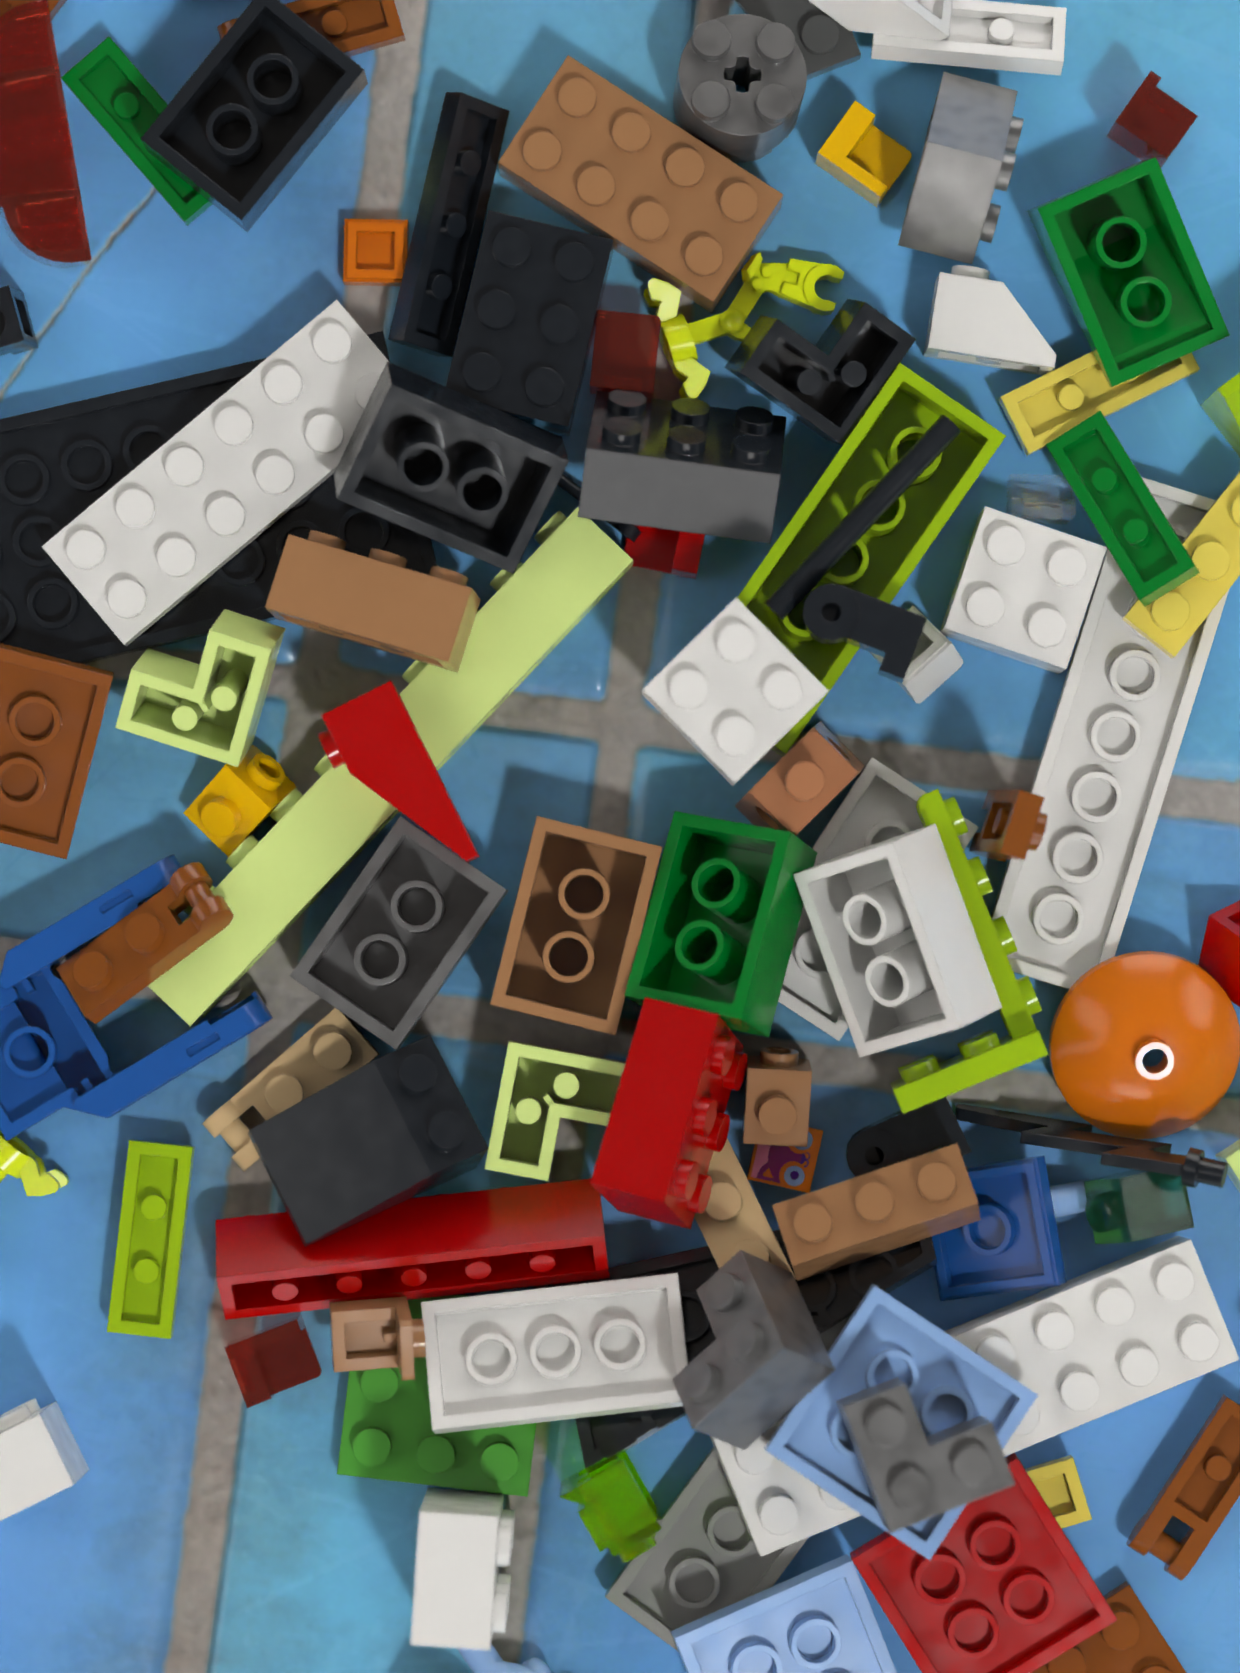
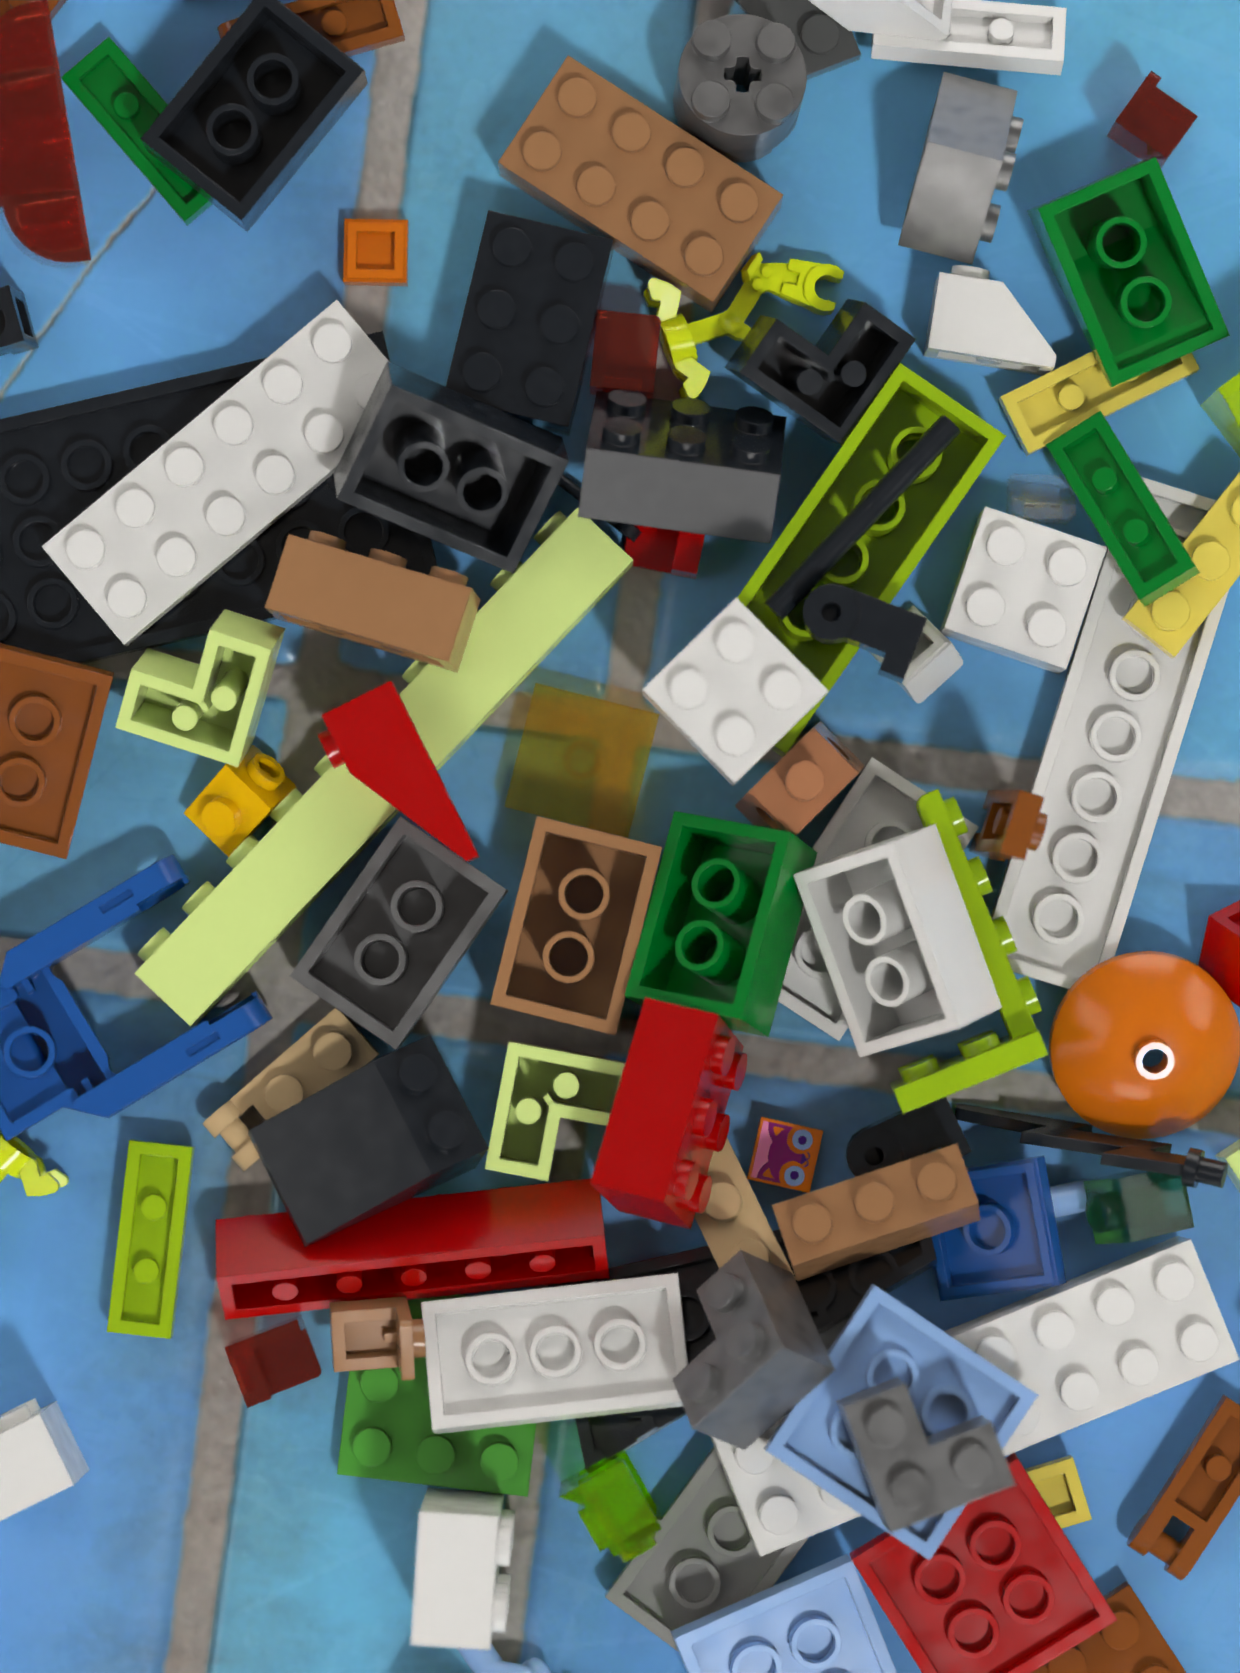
(145, 943): dark orange plate -> none
(448, 224): black plate -> none
(581, 760): none -> clear yellow plate
(777, 1098): medium nougat bracket -> none
(863, 155): yellow panel -> none

